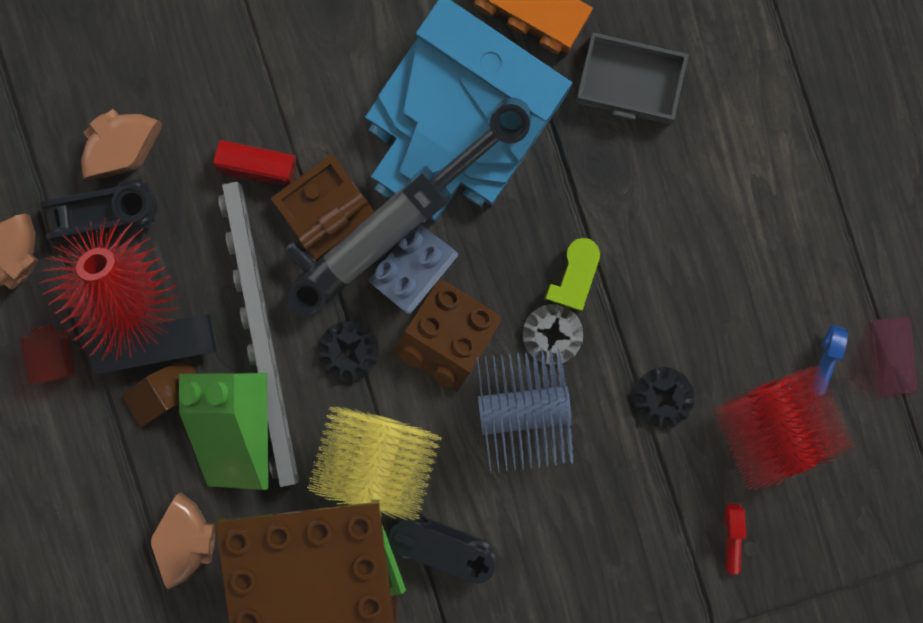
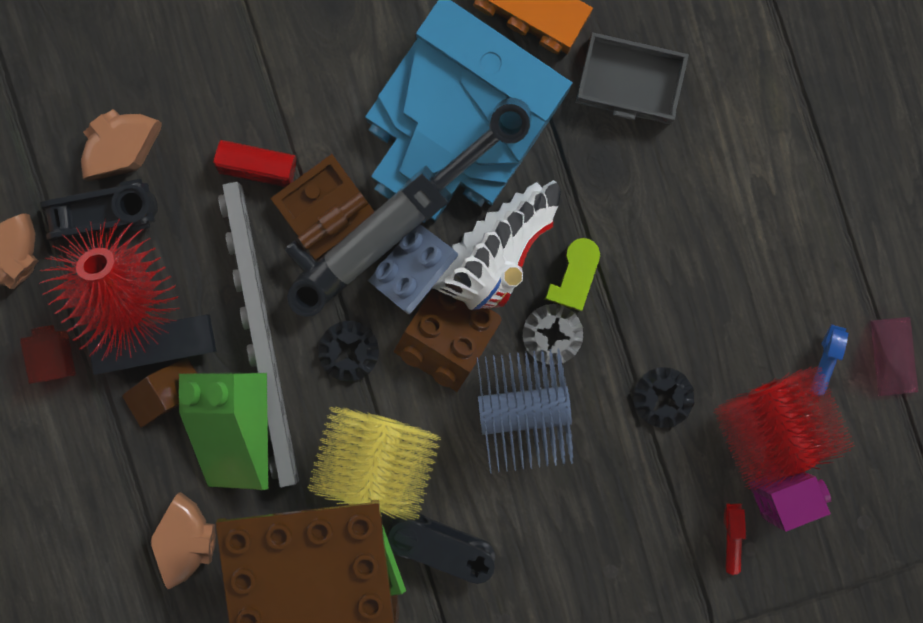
(496, 249): none -> white piece
(792, 501): none -> magenta brick

